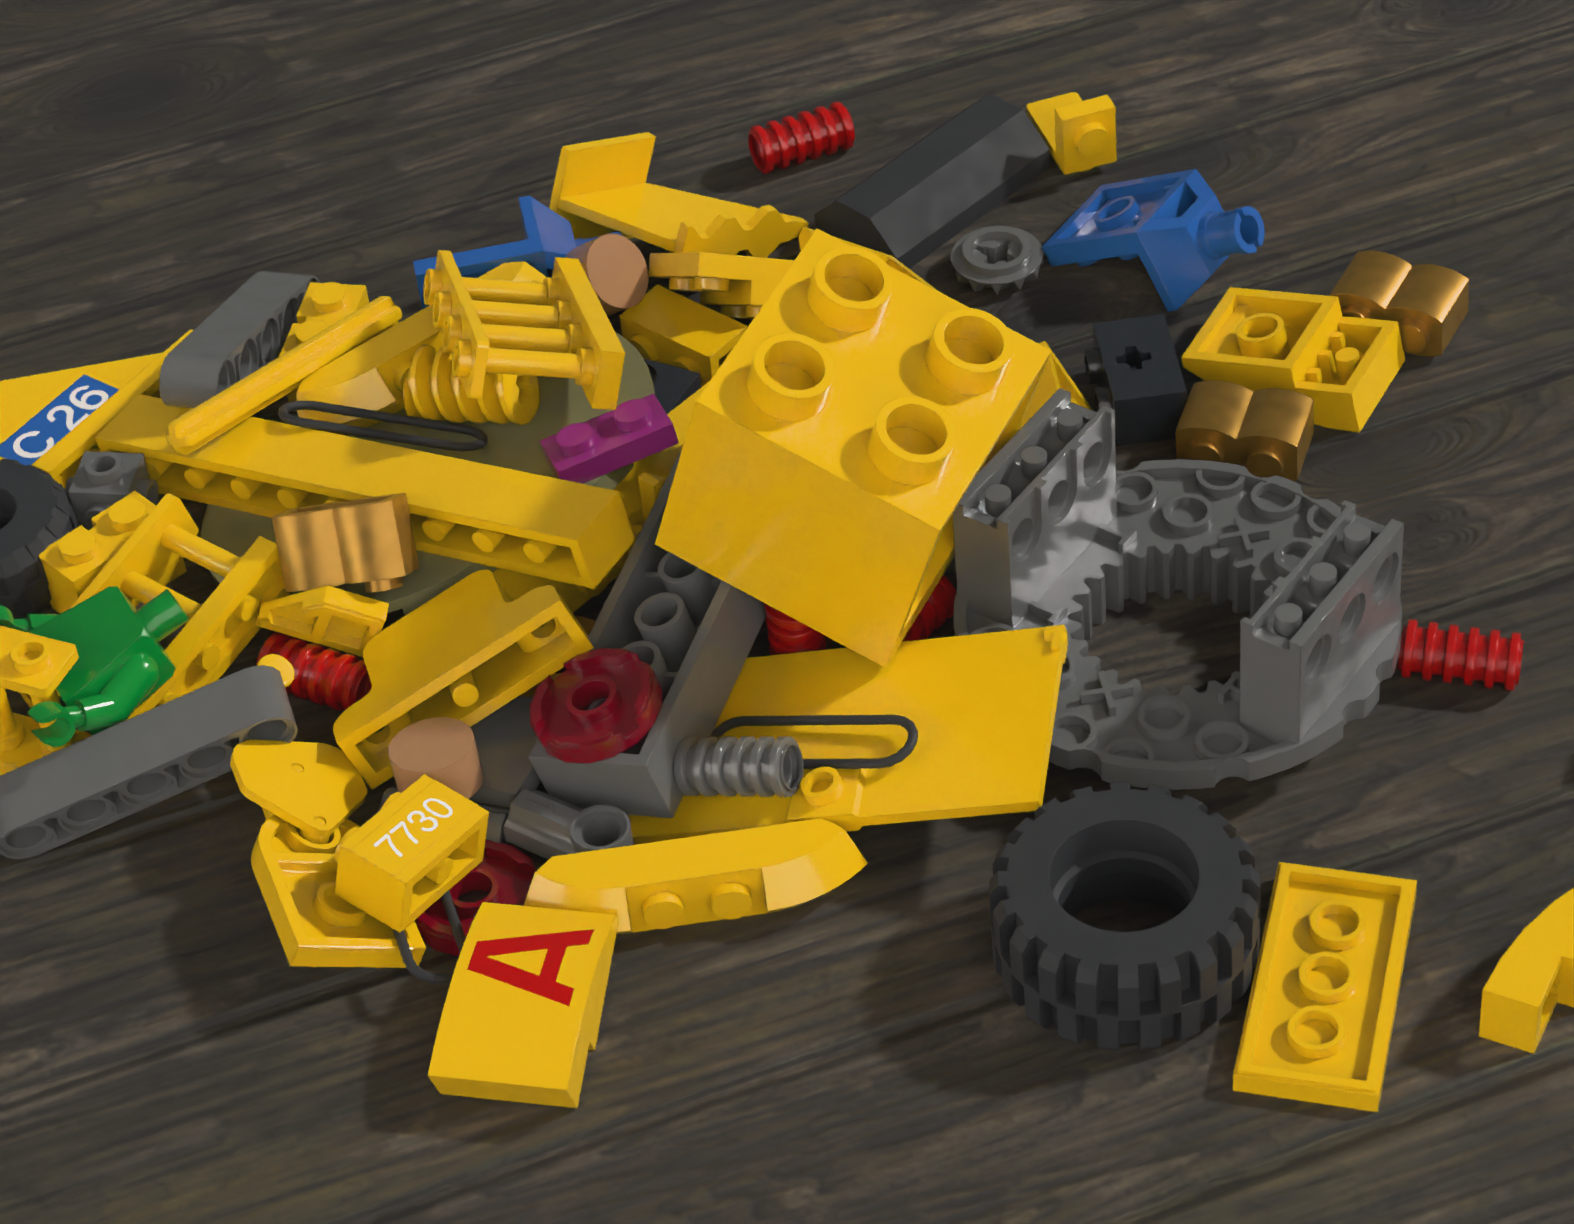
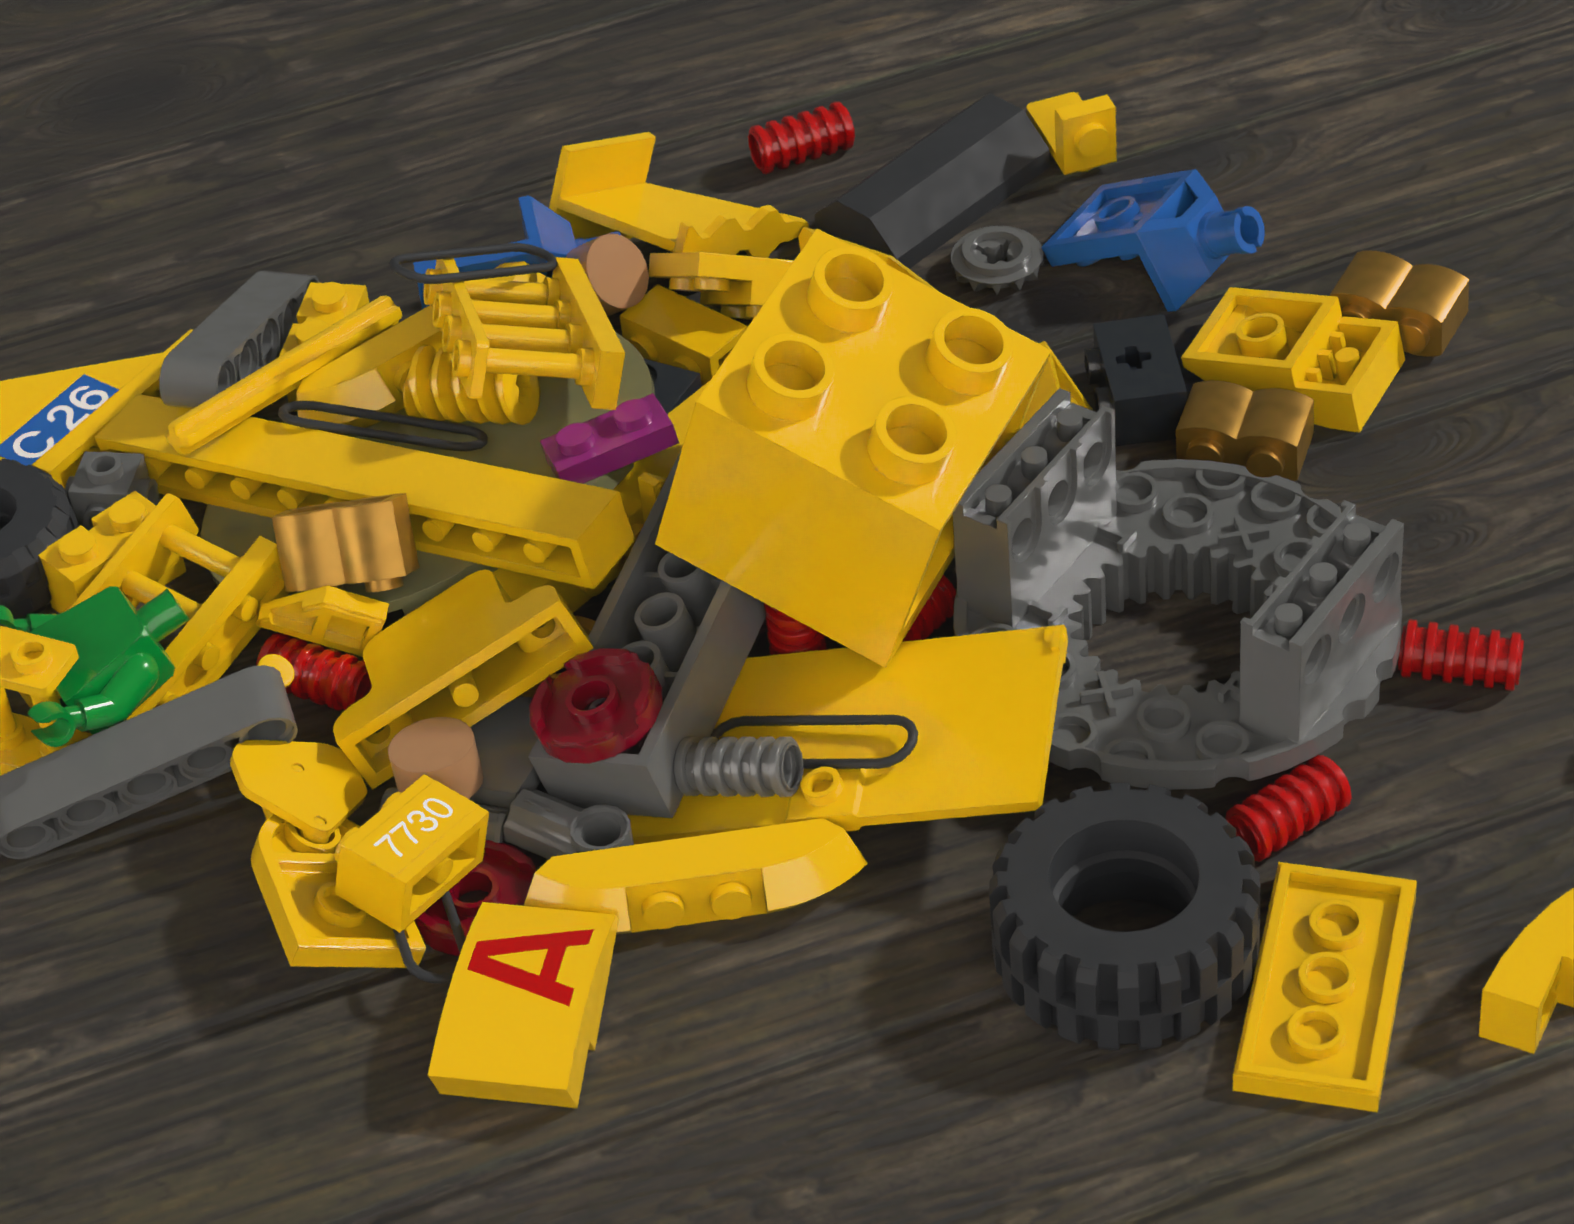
(473, 251): none -> black piece
(1290, 806): none -> red piece

